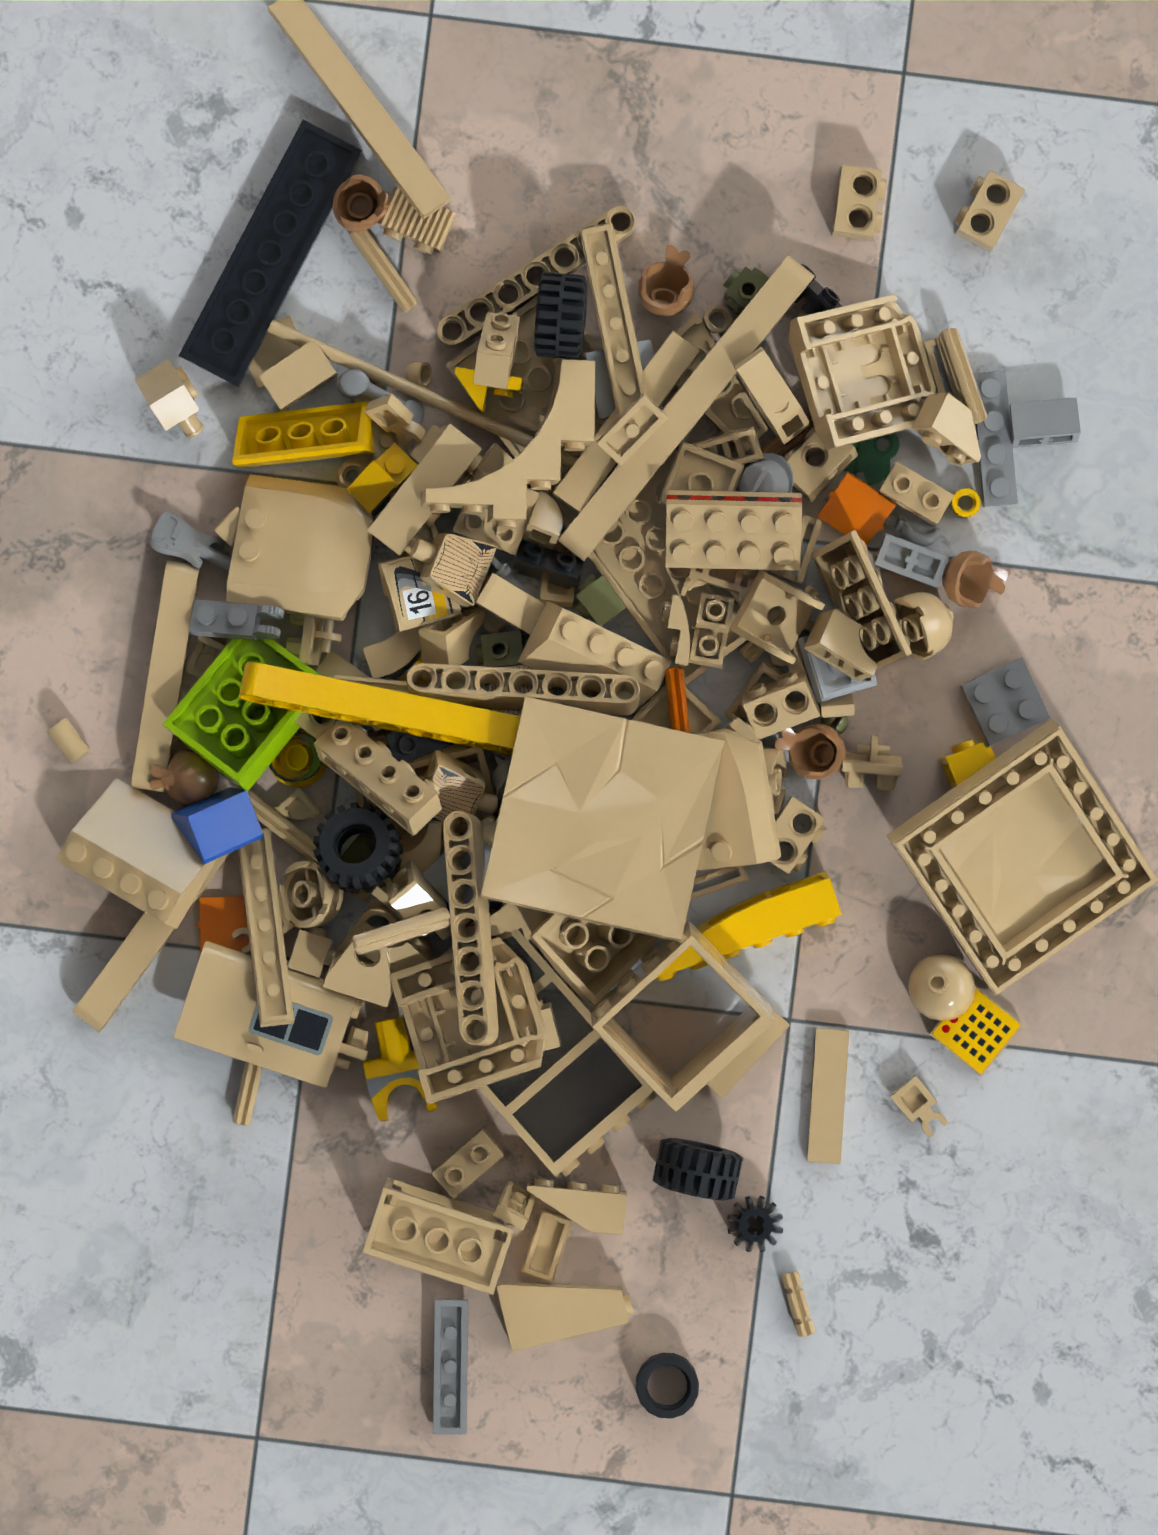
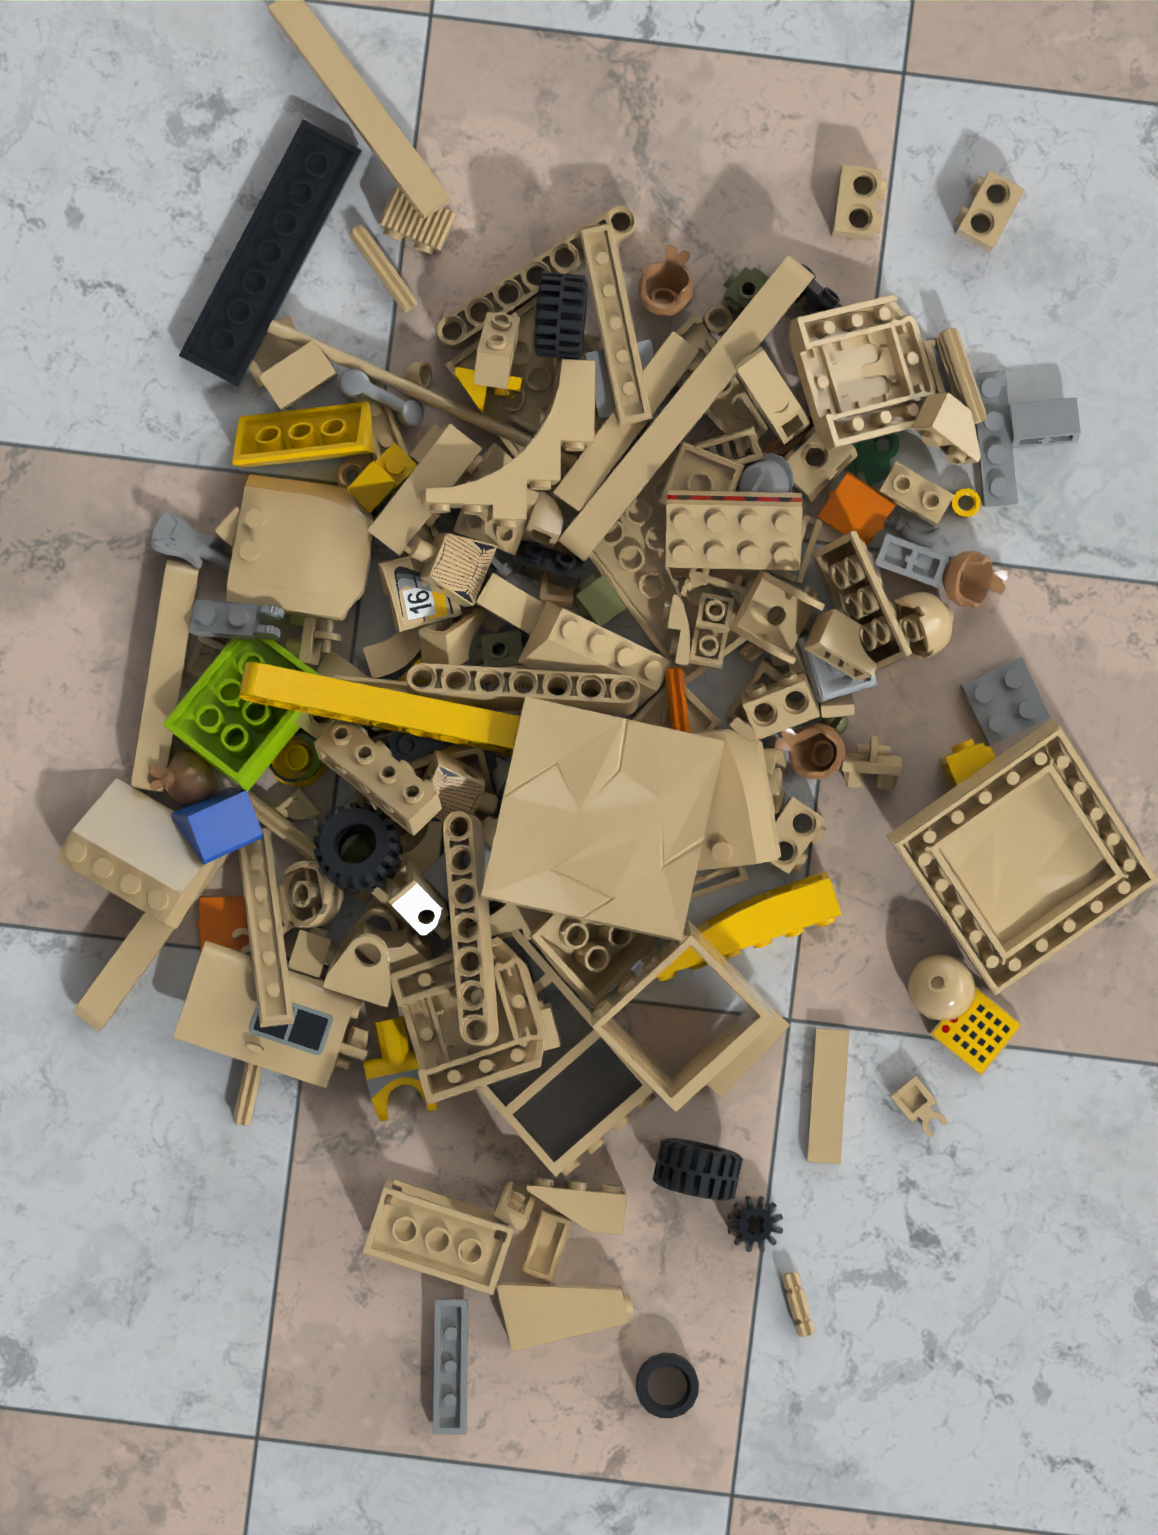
(68, 741): tan piece -> none
(171, 397): tan brick -> none
(359, 203): medium nougat hat -> none
(395, 417): tan plate -> none
(401, 931): tan axle -> none
(468, 1163): tan brick -> none
(632, 429): tan plate -> none

